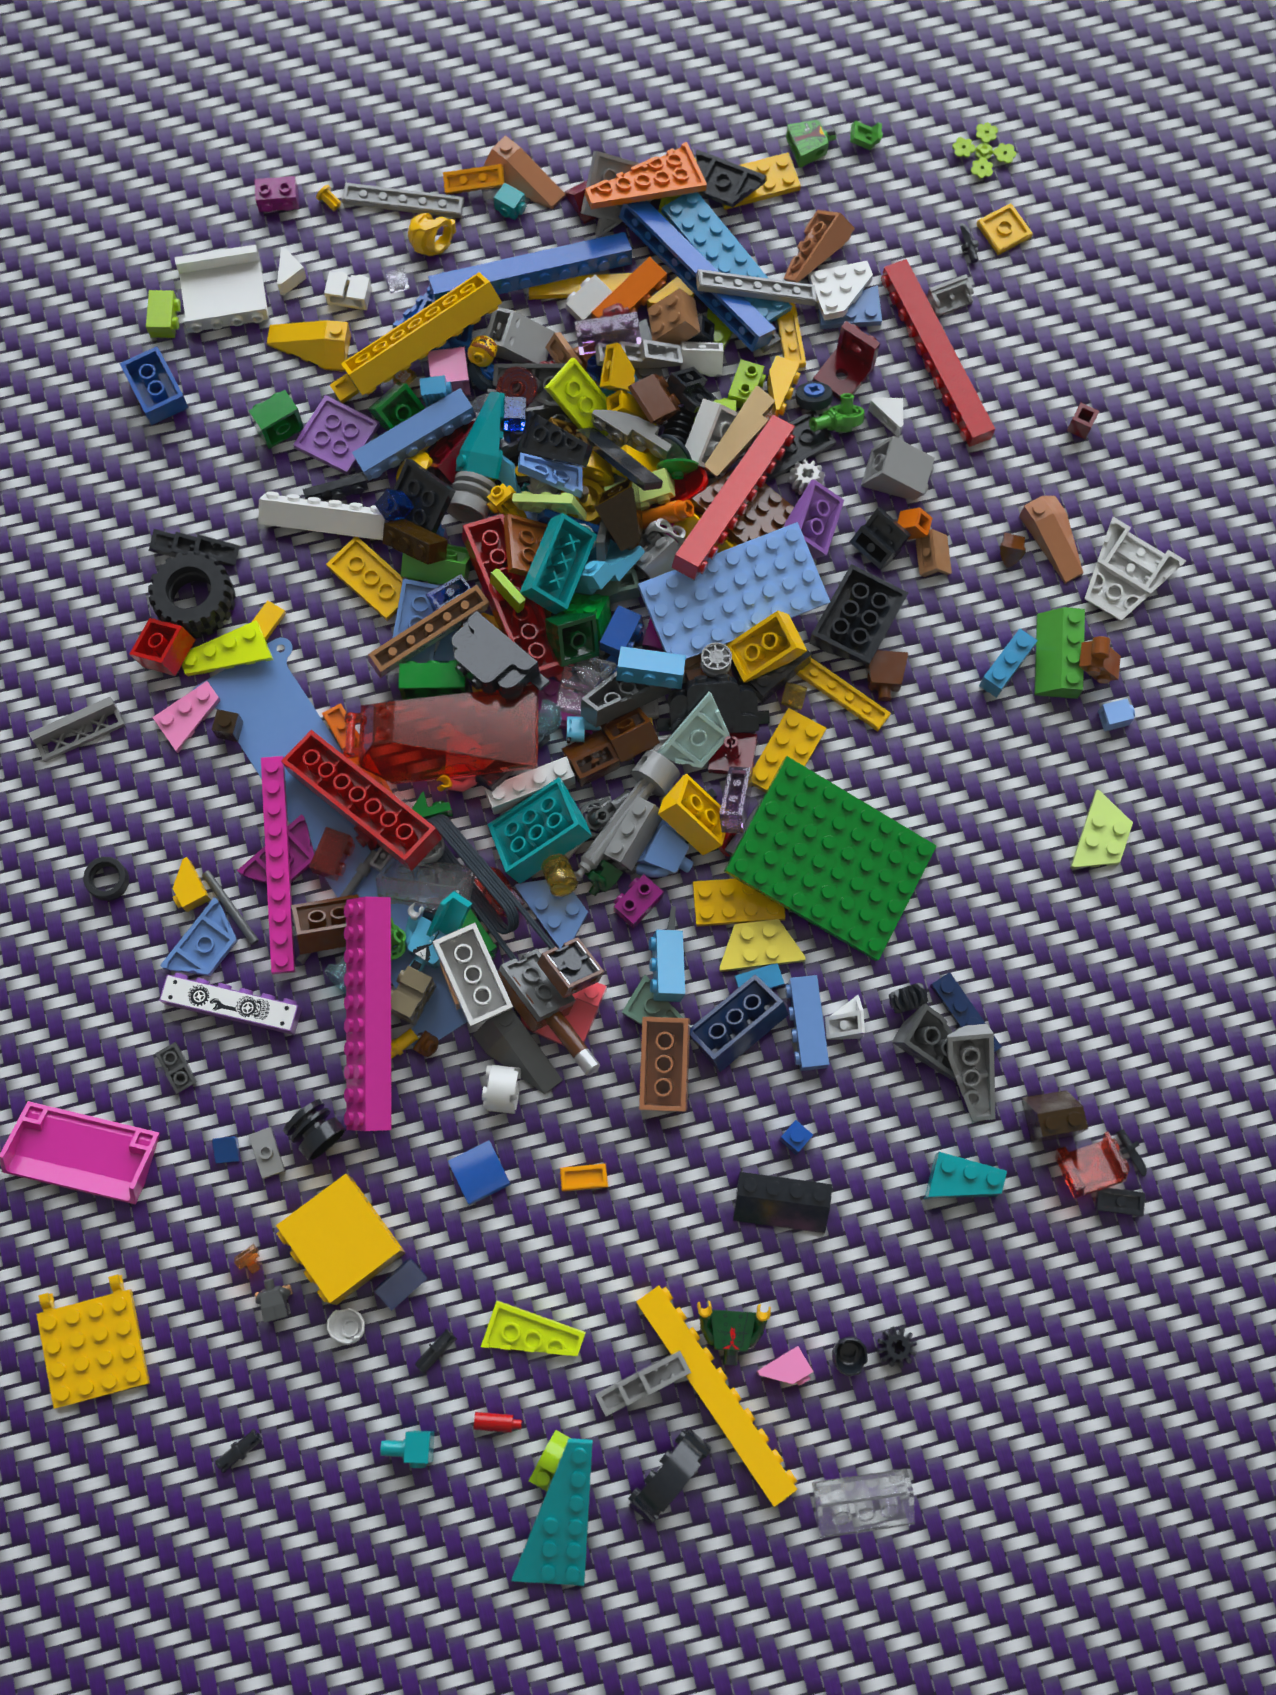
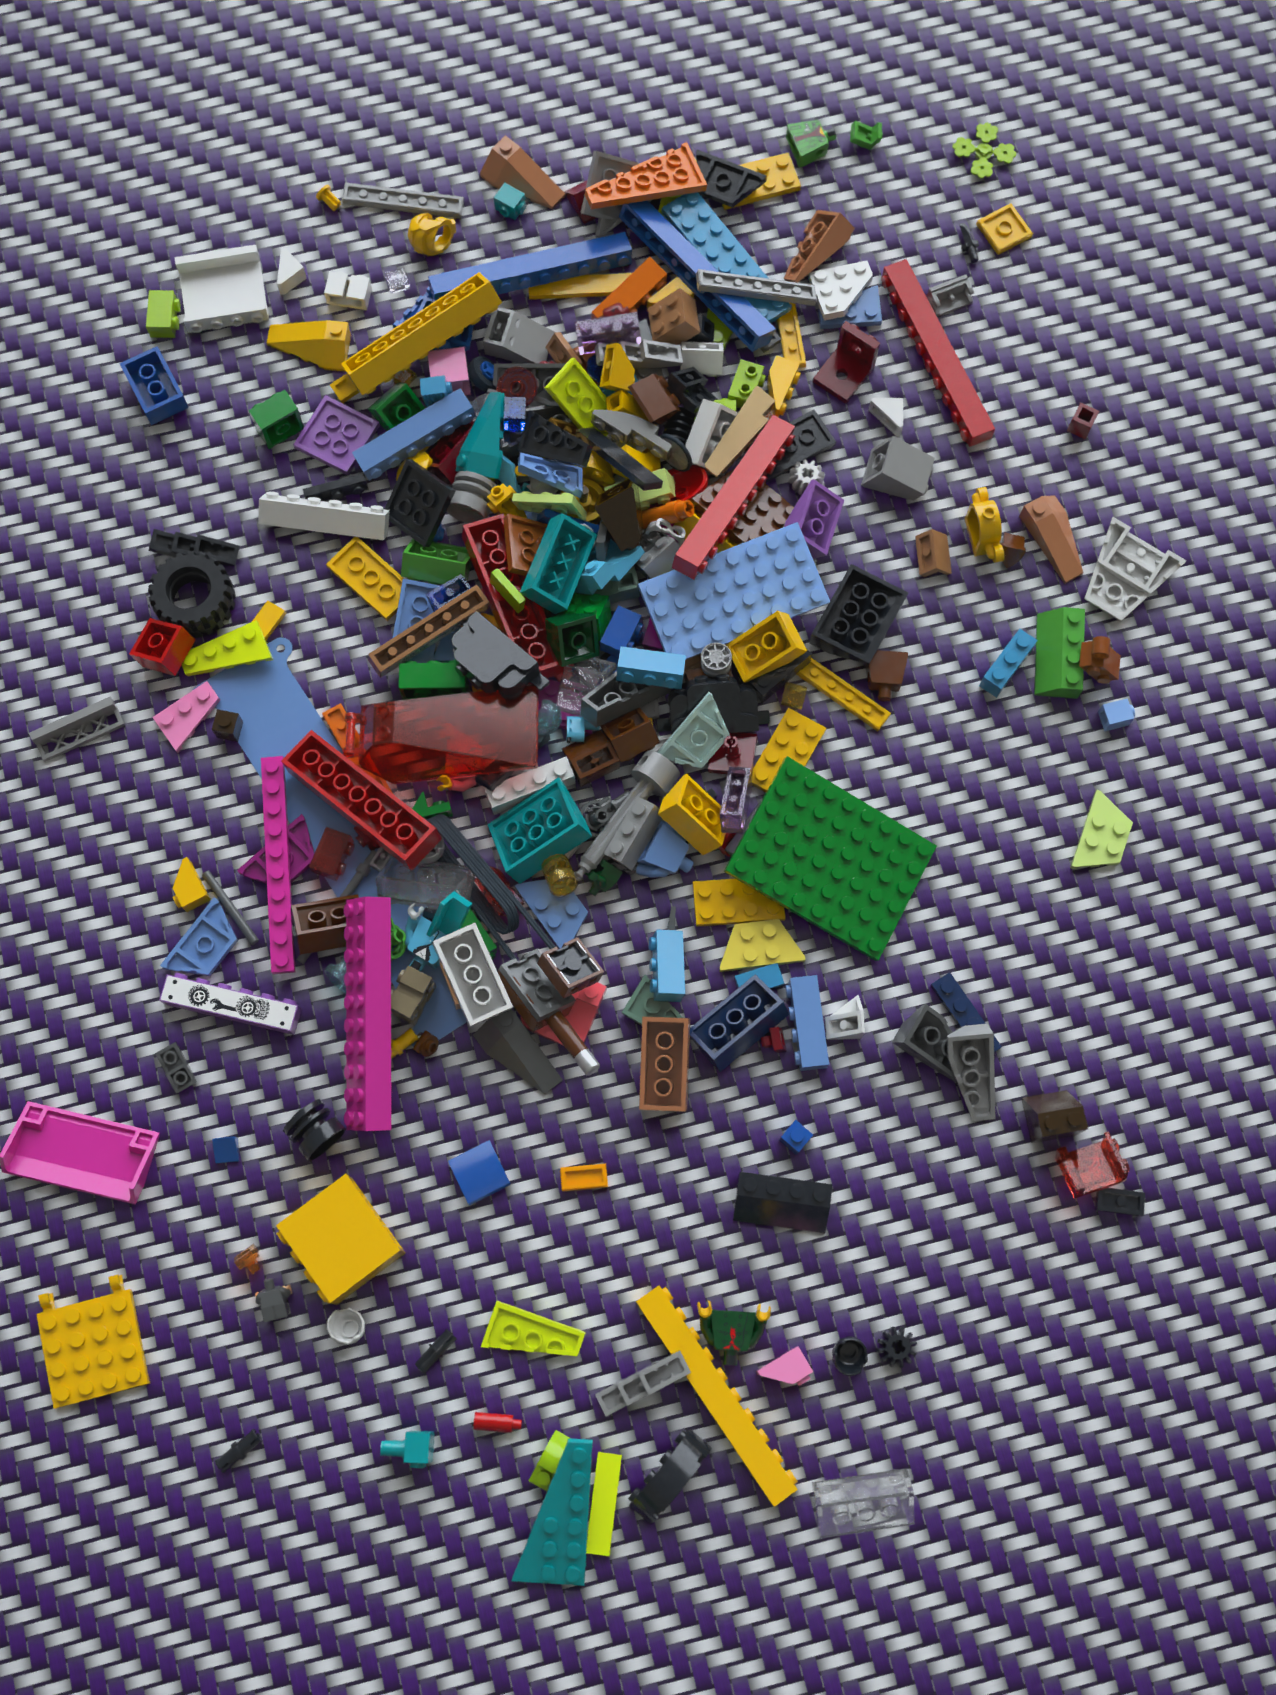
(95, 866): black tyre -> none
(266, 1153): light grey plate -> none
(276, 194): magenta brick -> none
(394, 505): clear blue brick -> none
(400, 1283): dark blue hinge -> none
(415, 541): dark brown brick -> none
(473, 179): light orange plate -> none
(482, 351): yellow head -> none
(501, 1089): white brick -> none
(587, 298): white brick -> none
(603, 1503): none -> neon yellow tile
(637, 901): magenta brick -> none
(678, 467): green dish -> none
(776, 1040): none -> dark red tile
(814, 396): black wheel -> none
(839, 417): bright green pin -> none
(880, 538): black brick -> none
(908, 998): black gear -> none
(916, 522): orange brick -> none
(963, 1178): teal wedge -> none
(984, 526): none -> yellow piece
(1130, 1148): black piece -> none

